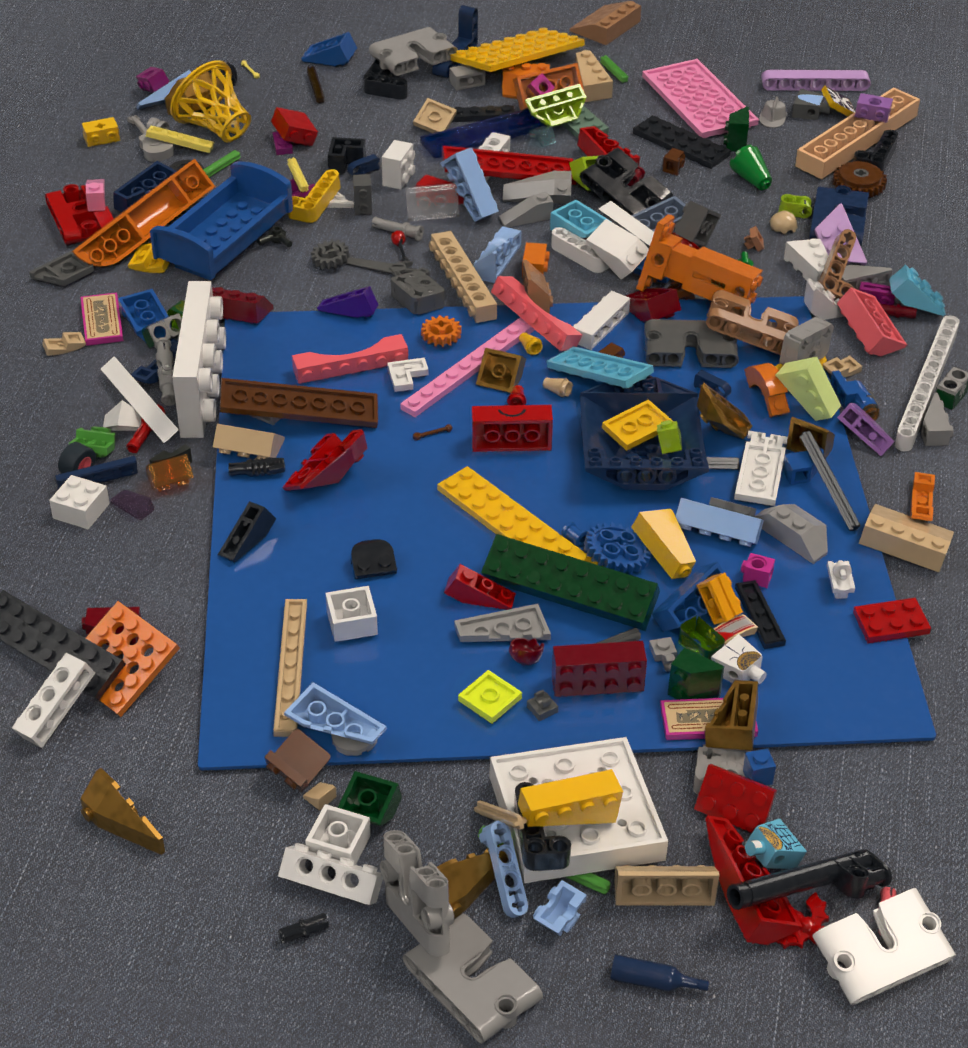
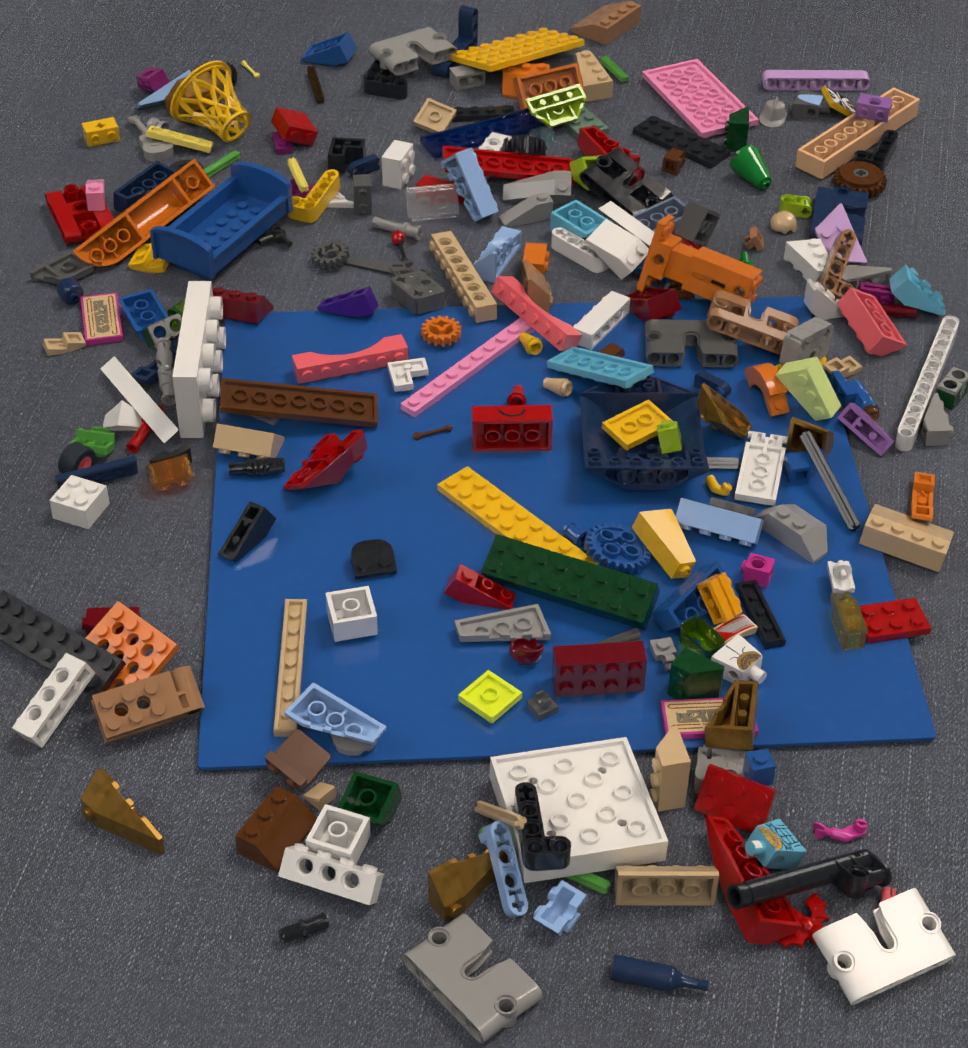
(70, 291): none -> dark blue head
(133, 504): clear purple slope -> none
(169, 698): none -> medium nougat hinge
(273, 827): none -> reddish brown slope
(417, 893): light grey connector -> none
(500, 370): pearl gold slope -> none
(525, 145): none -> black gear
(540, 79): dark pink brick -> none
(572, 801): yellow wedge -> none
(670, 772): none -> tan slope
(723, 490): none -> yellow arm
(844, 835): none -> dark pink arm
(848, 621): none -> clear yellow hinge

